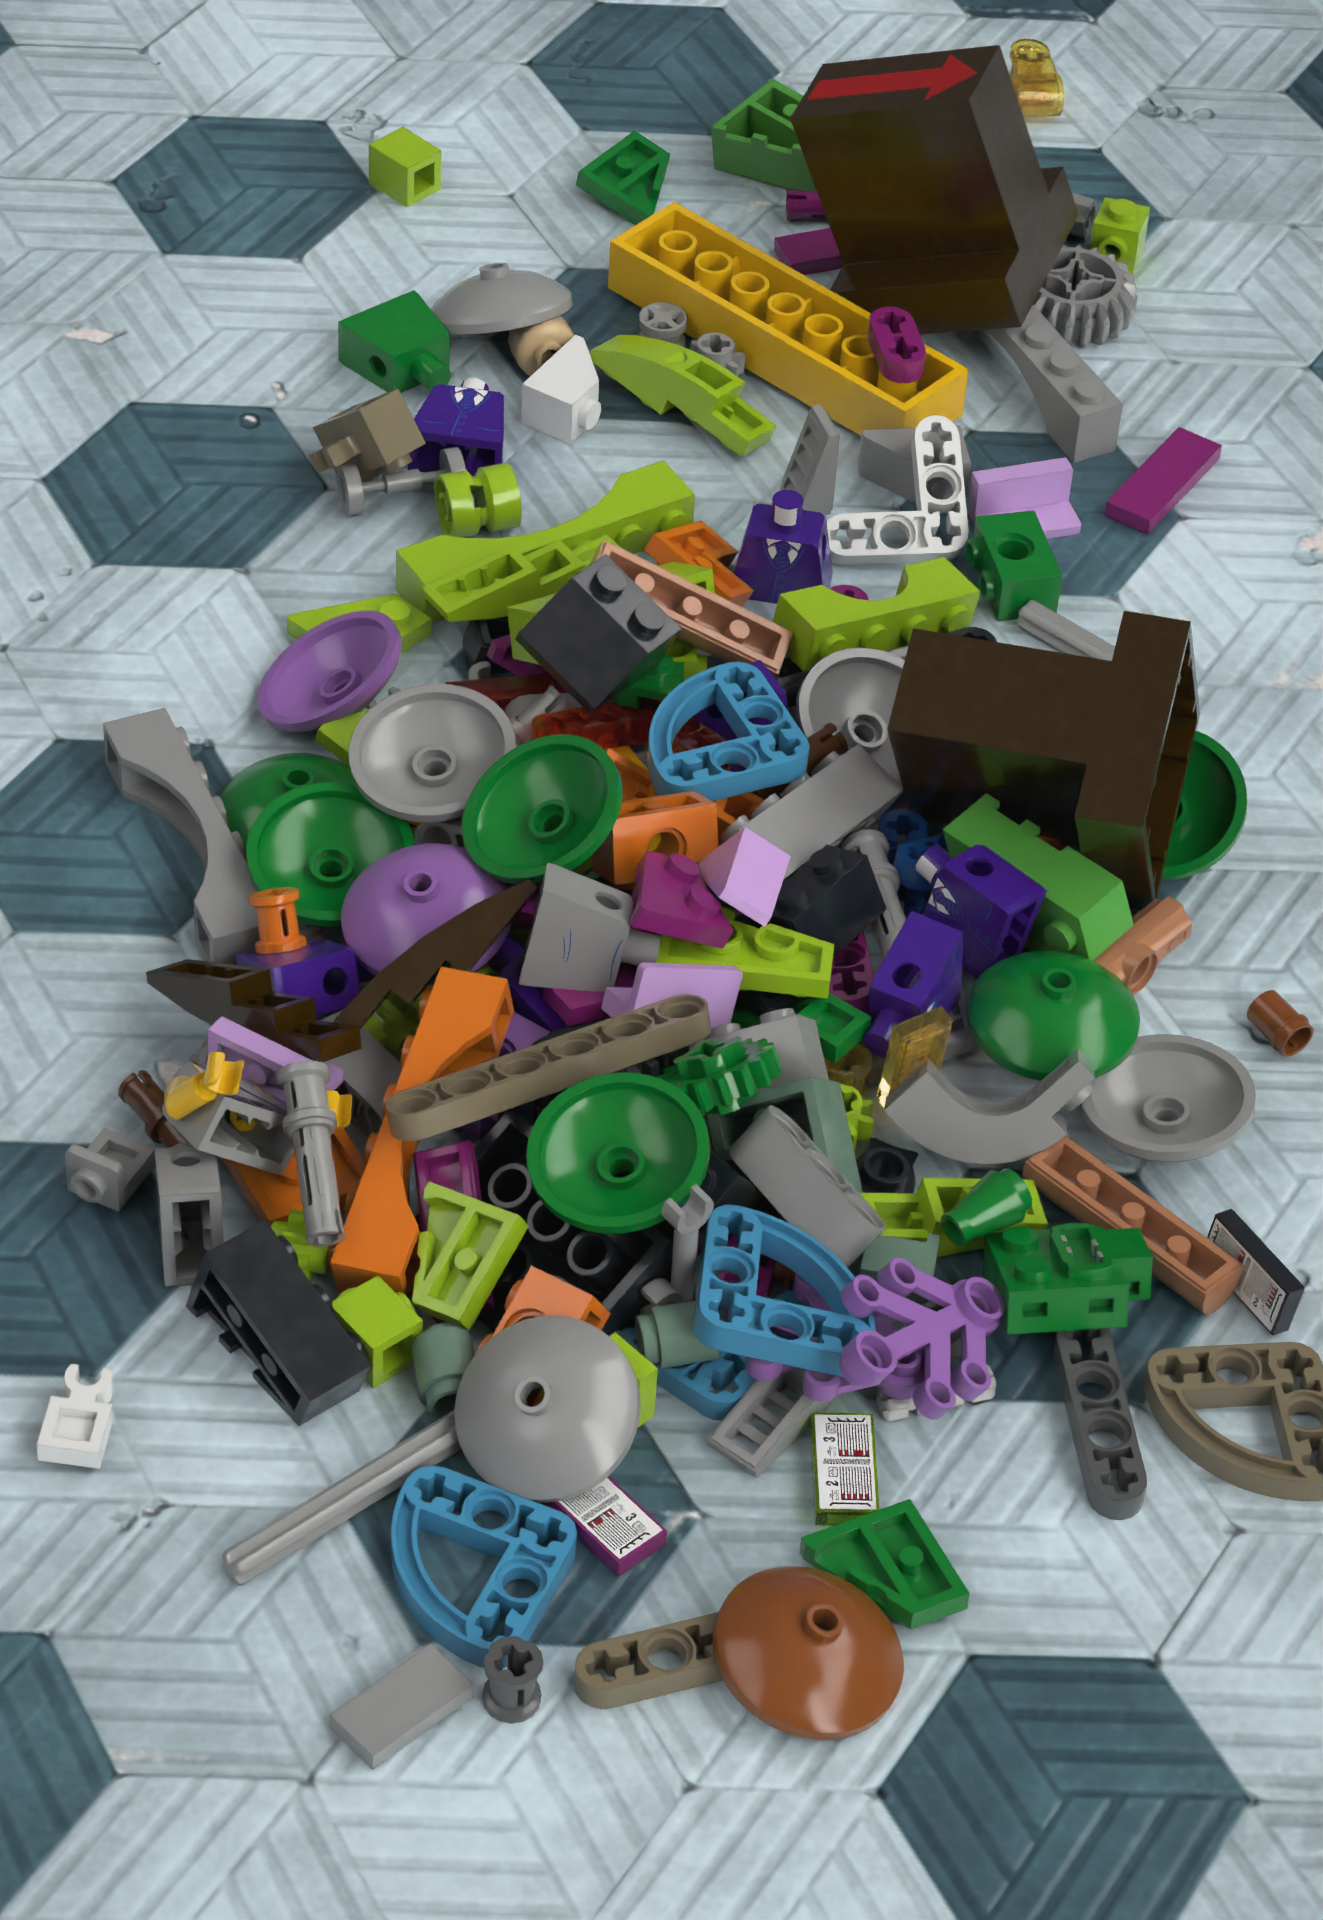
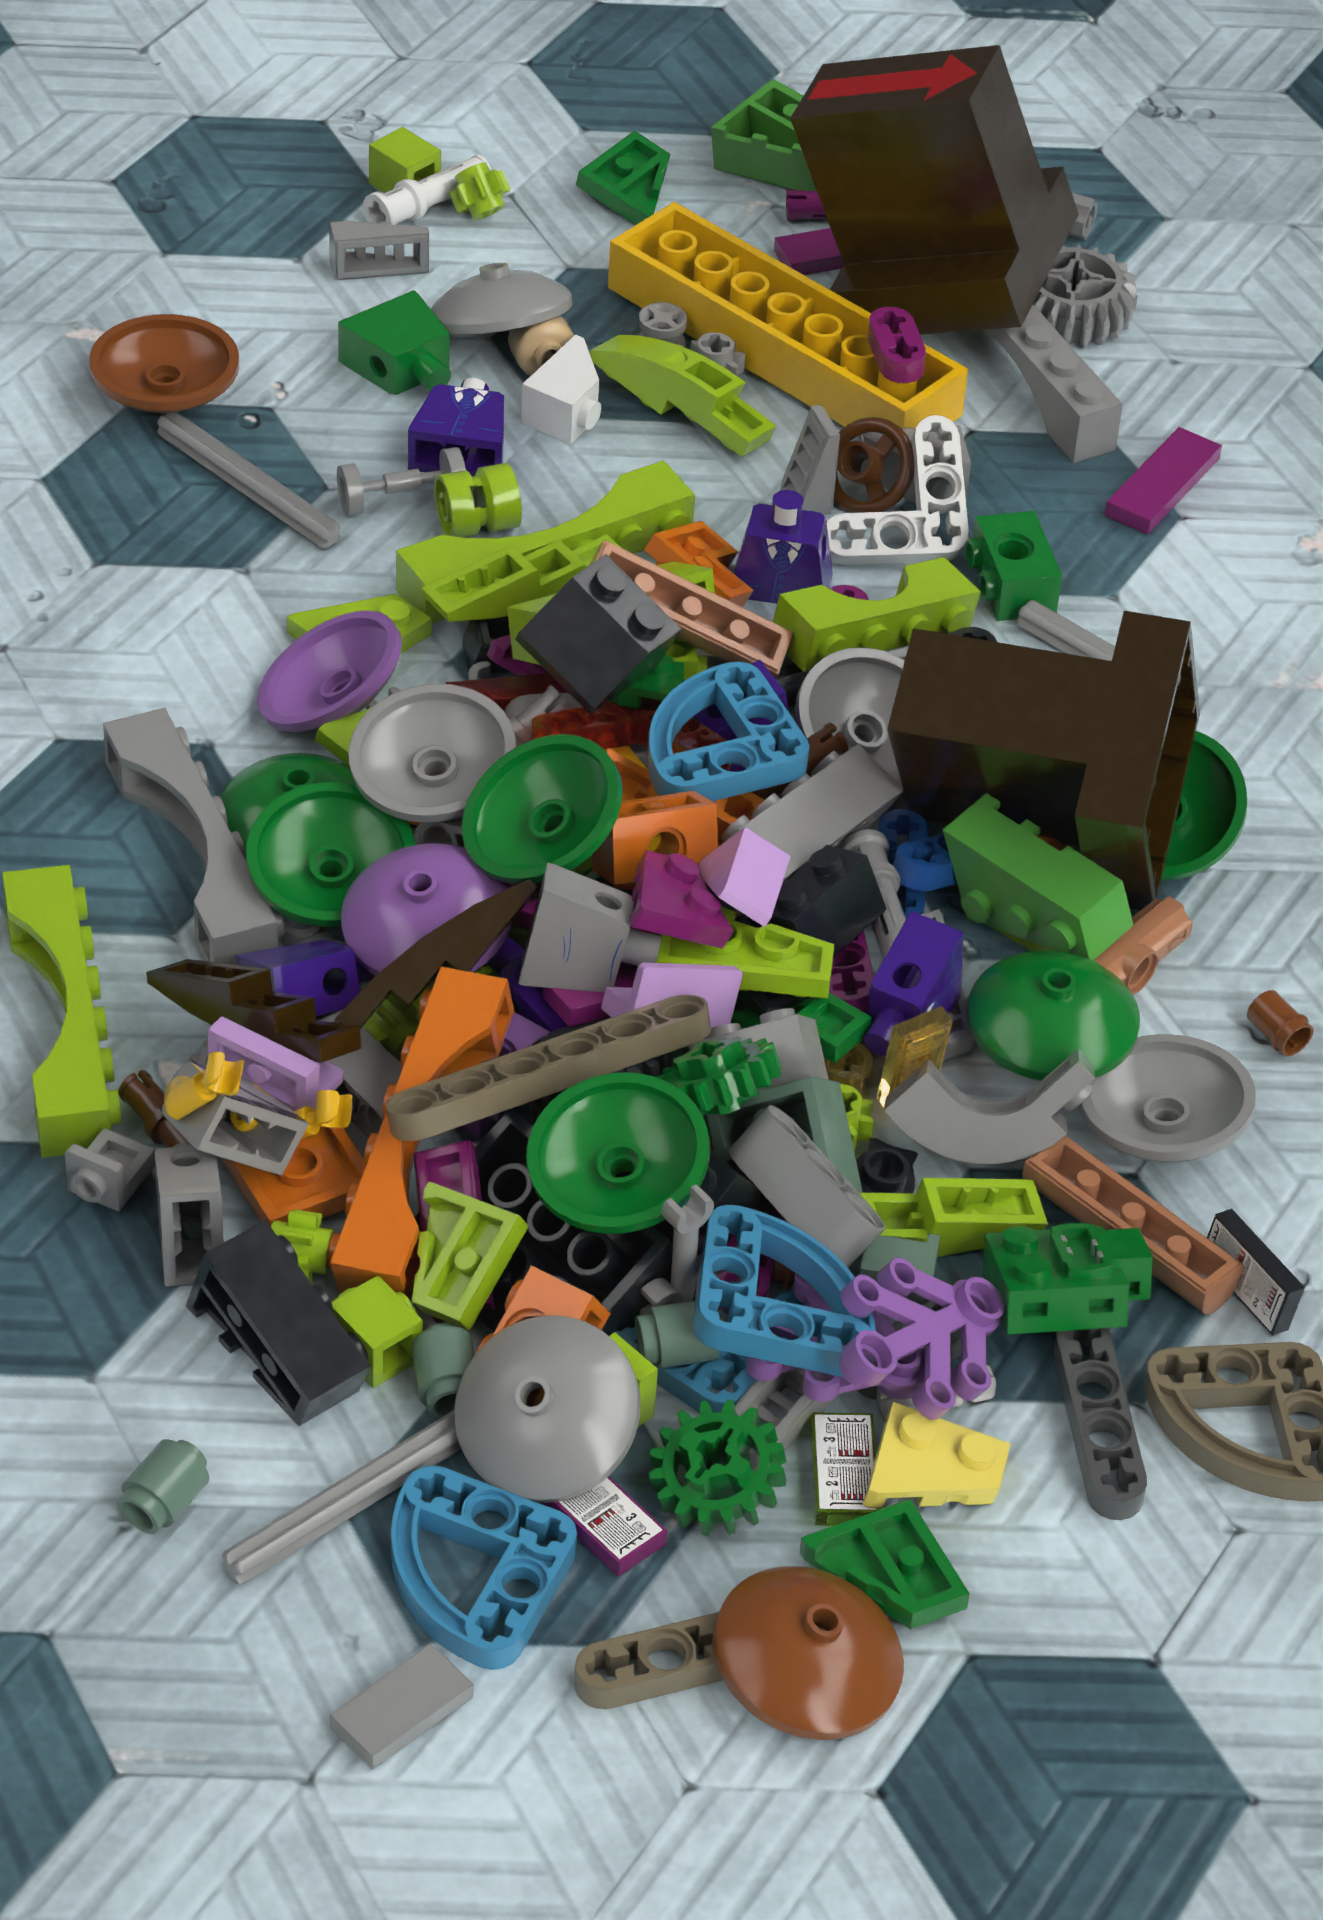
(71, 1082): none -> lime arch
(78, 1425): white plate -> none
(163, 1485): none -> sand green brick
(164, 363): none -> dark orange dish
(249, 480): none -> light grey axle
(277, 920): orange bush -> none
(310, 1128): light grey pin -> none
(360, 235): none -> light grey slope
(371, 435): dark tan brick -> none
(412, 198): none -> white pin
(480, 191): none -> lime gear
(502, 1686): dark grey bush -> none
(717, 1467): none -> green gear
(853, 454): none -> reddish brown piece
(934, 1462): none -> light yellow wing
(982, 899): dark purple torso -> none
(989, 1206): green cone -> none
(1027, 487): lavender panel -> none
(1035, 79): clear yellow piece -> none
(1121, 231): lime brick -> none

